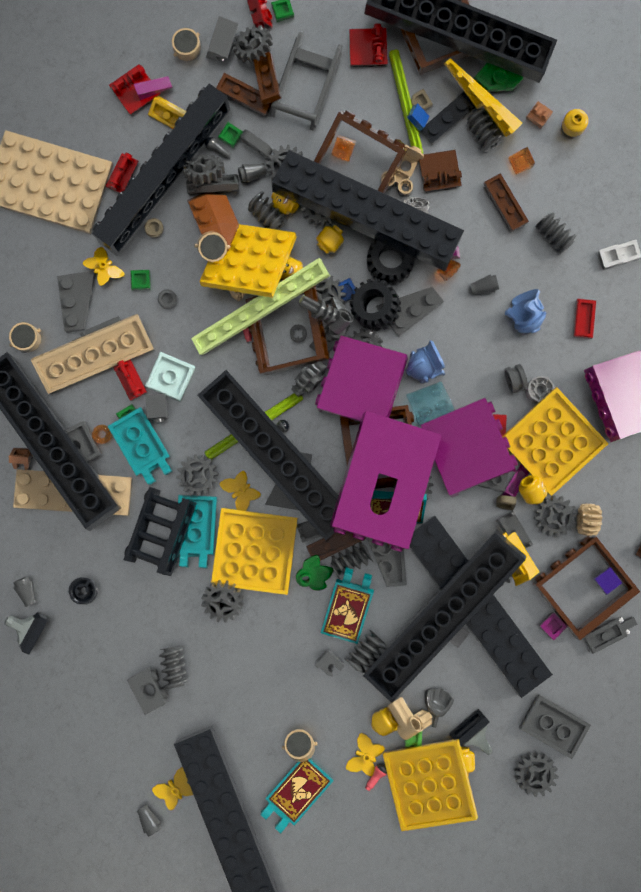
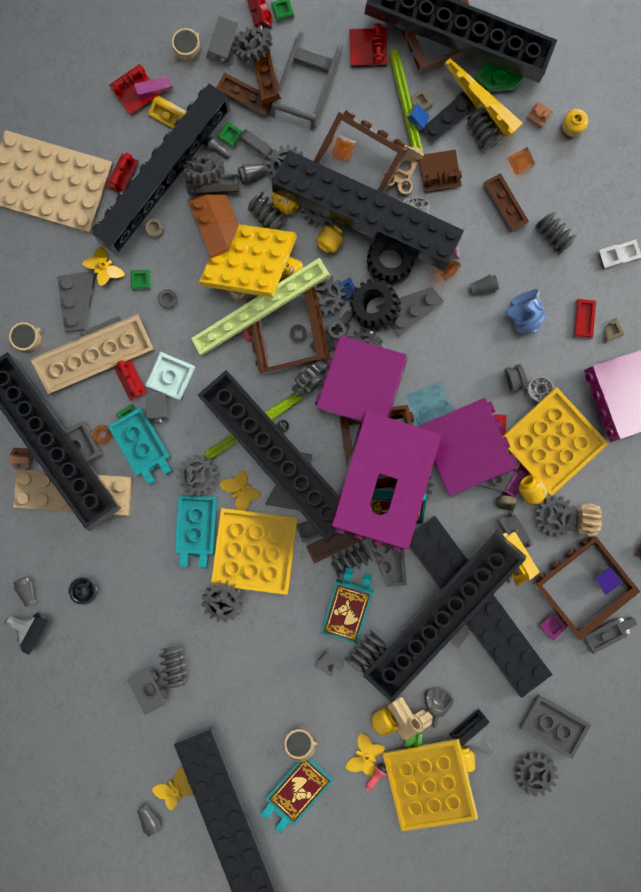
(177, 535): black fence -> none
(212, 246): pearl dark grey piece -> none
(317, 574): green plate -> none
(337, 317): dark grey piece -> none
(425, 363): medium blue helmet -> none
(613, 330): none -> dark tan tile

